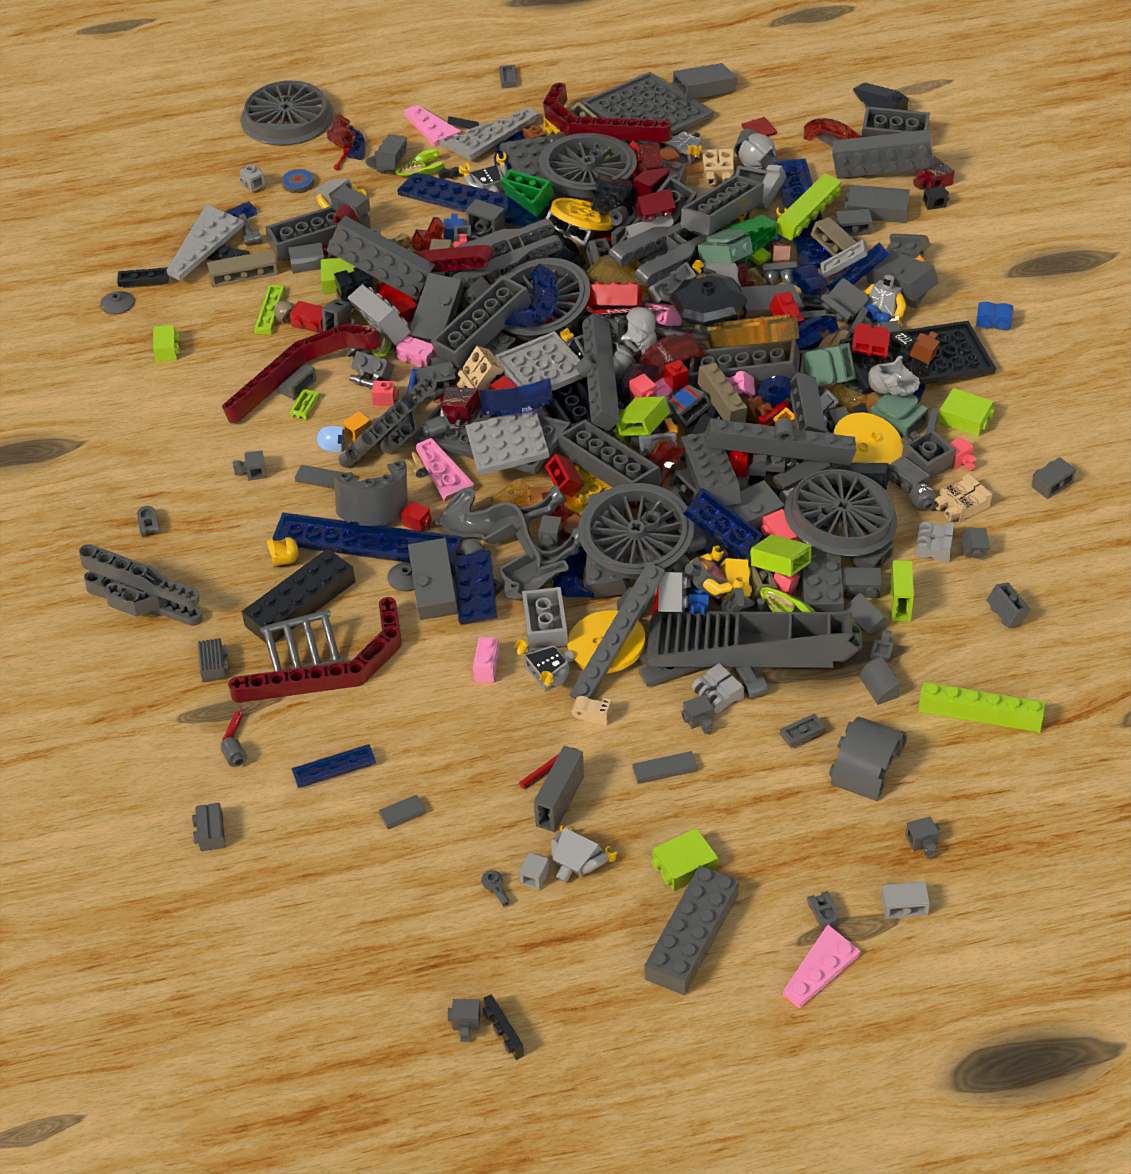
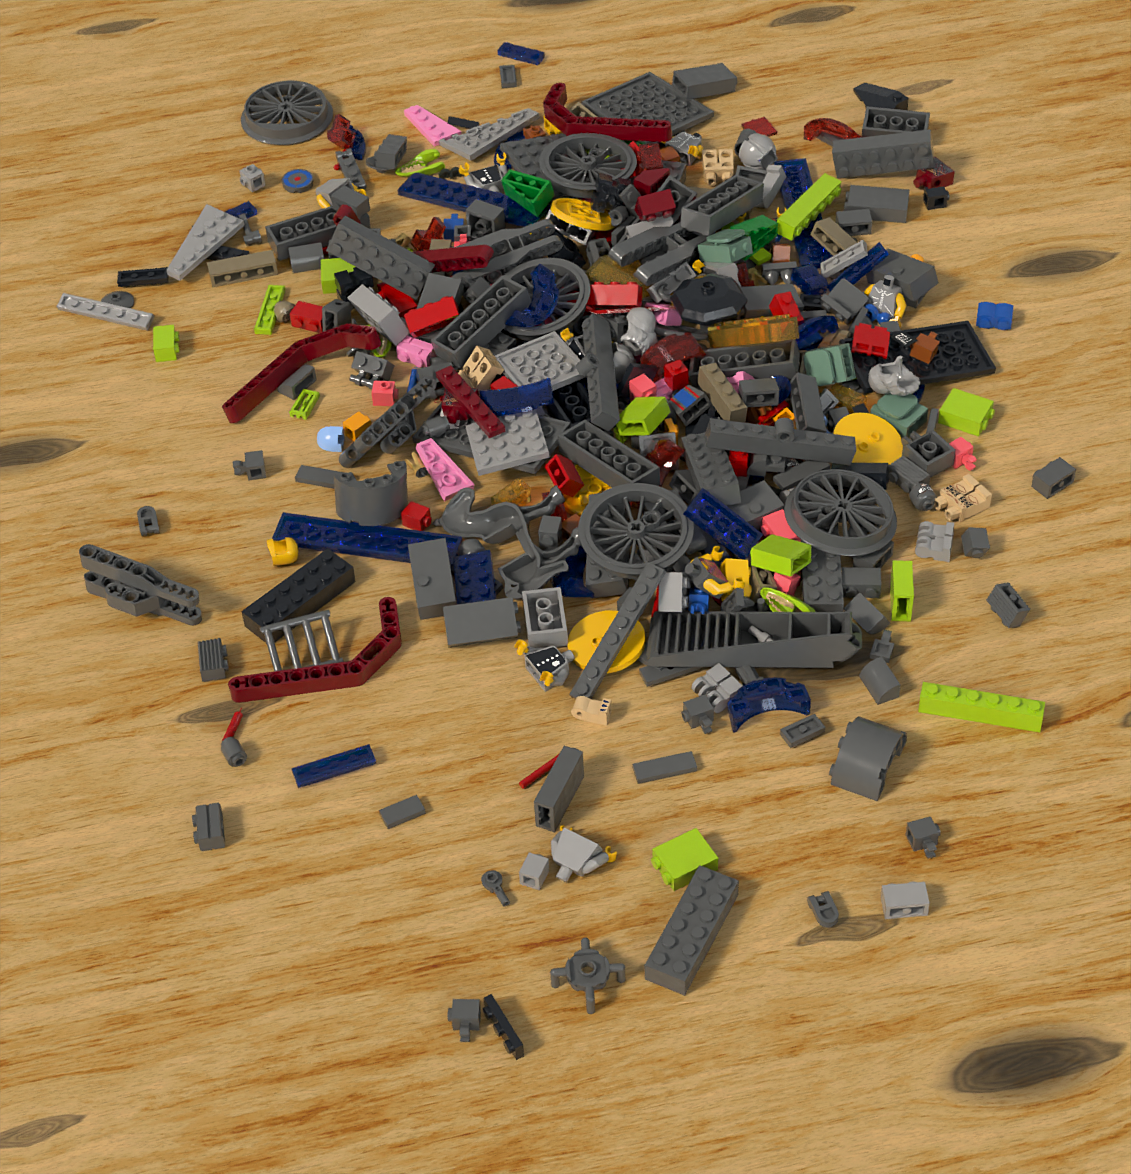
(105, 311): none -> light grey tile
(350, 168): none -> dark grey plate
(401, 577): dark grey dish -> none
(431, 316): none -> red brick
(470, 401): none -> dark red plate
(481, 622): none -> dark grey brick
(486, 659): bright pink brick -> none
(521, 53): none -> clear blue plate
(587, 981): none -> dark grey plate
(629, 197): none -> dark grey brick
(759, 392): none -> dark grey brick
(762, 636): none -> light grey bar
(766, 696): none -> clear blue windscreen
(822, 964): bright pink wing -> none
(909, 244): dark grey brick -> none

